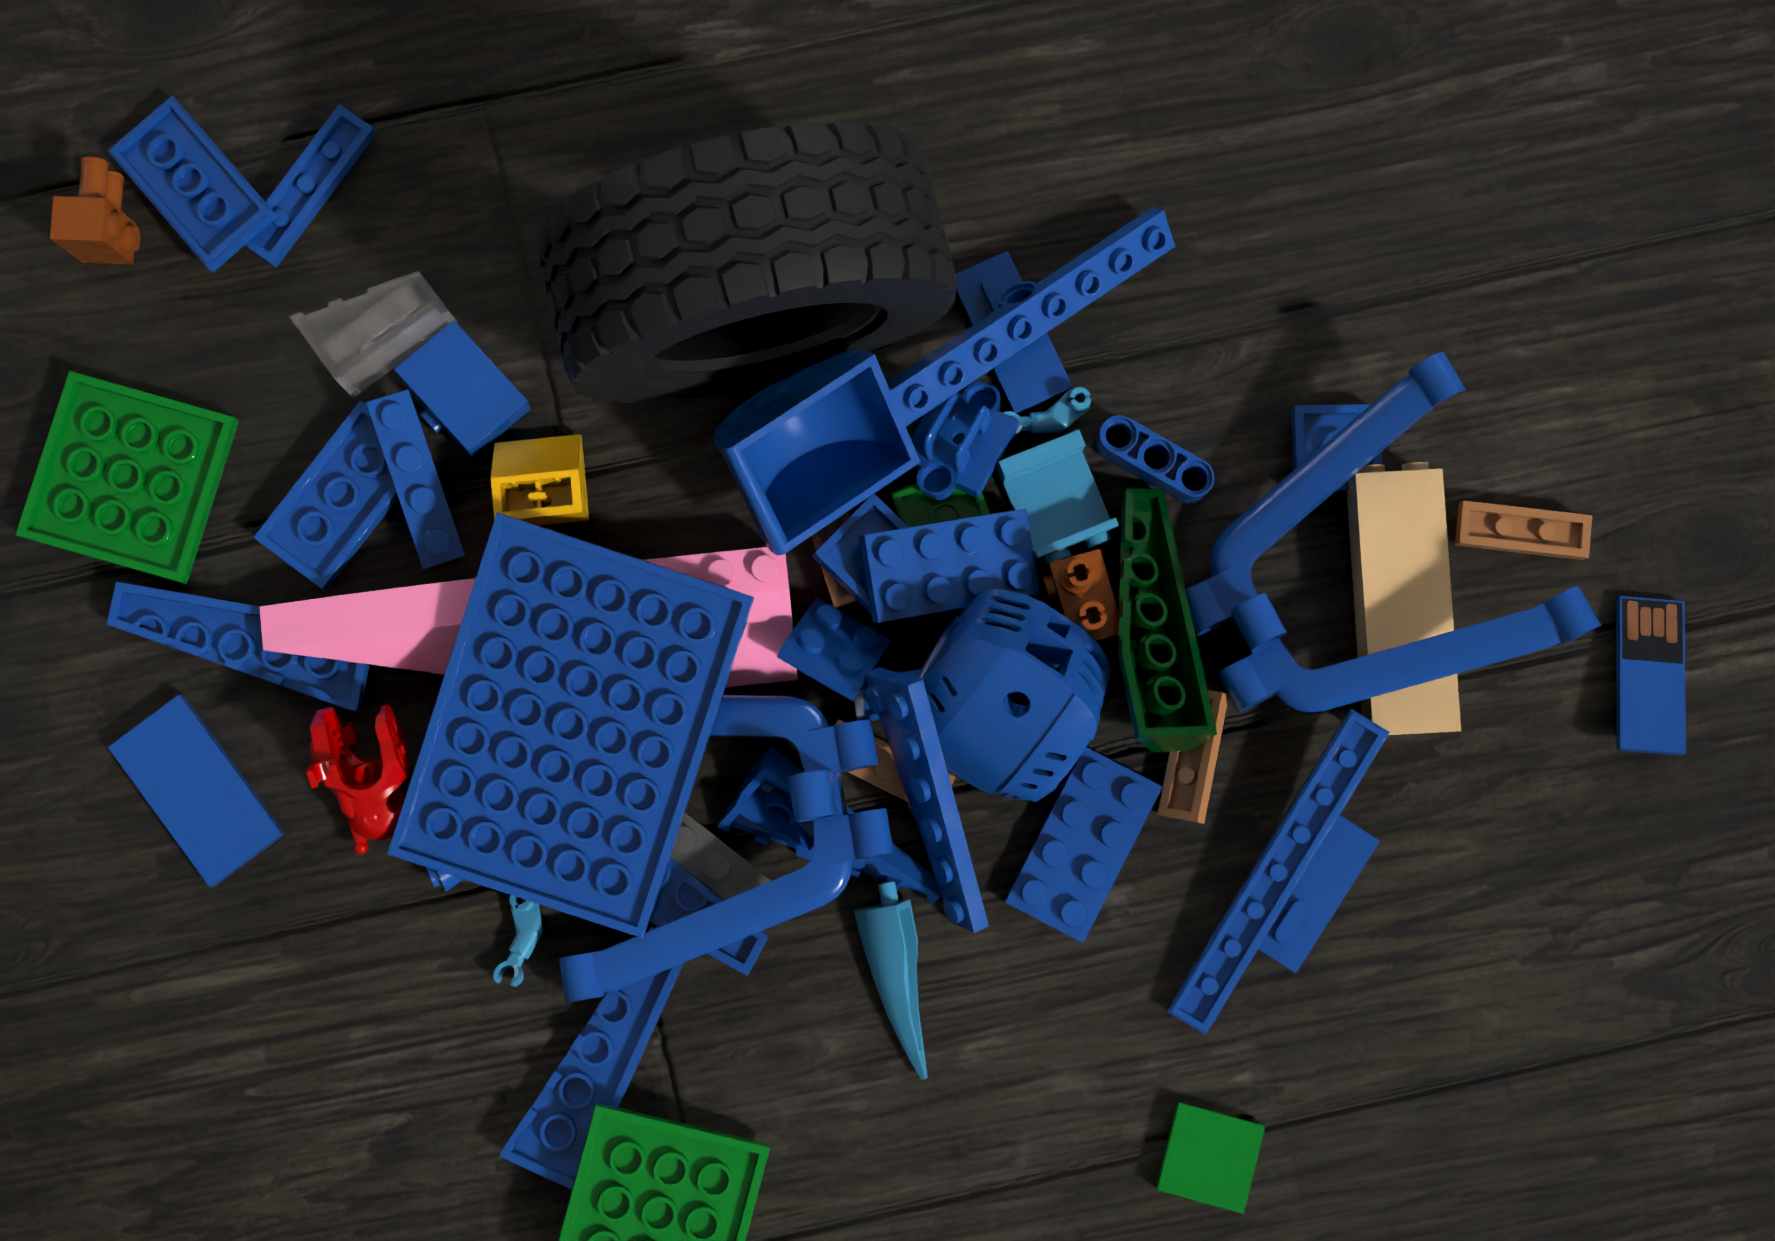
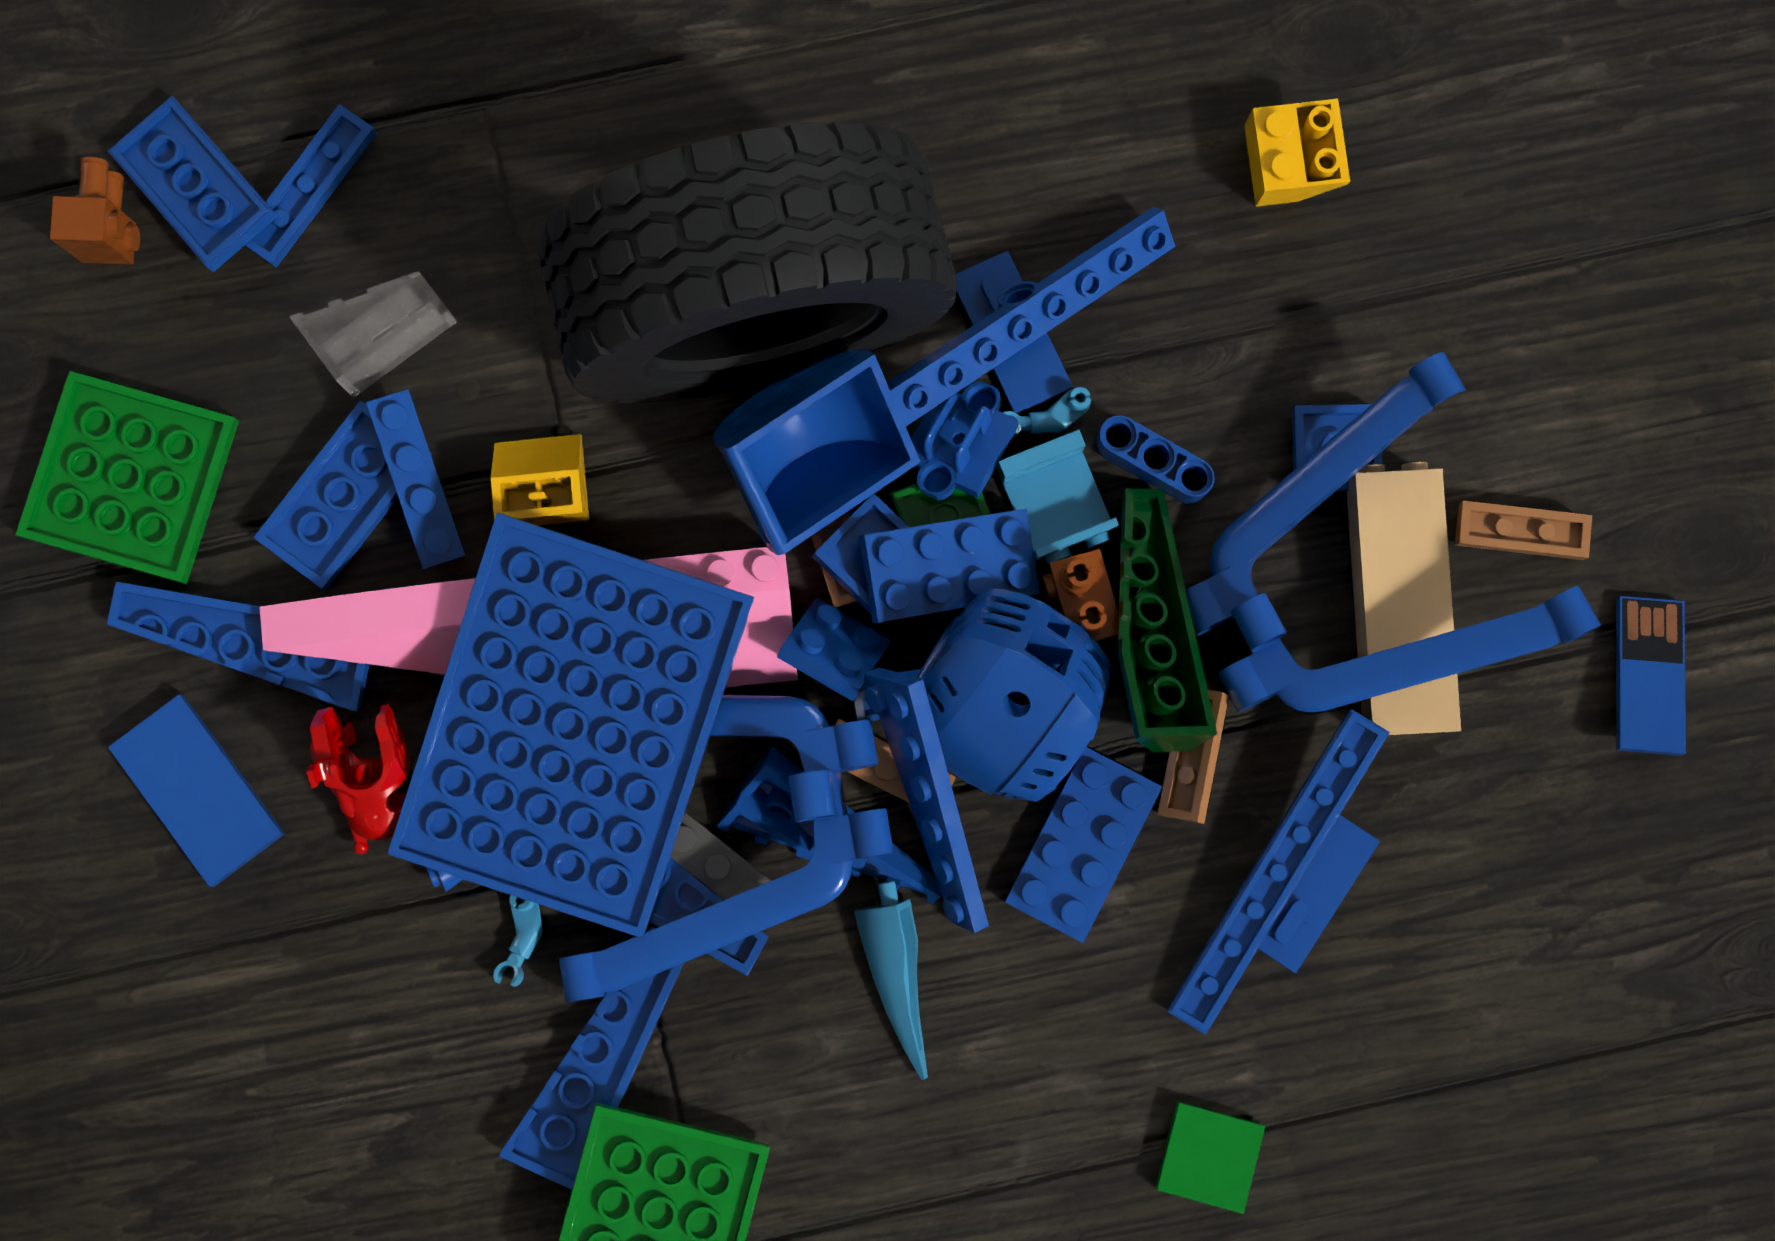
(461, 390): blue container -> none
(1296, 151): none -> yellow slope

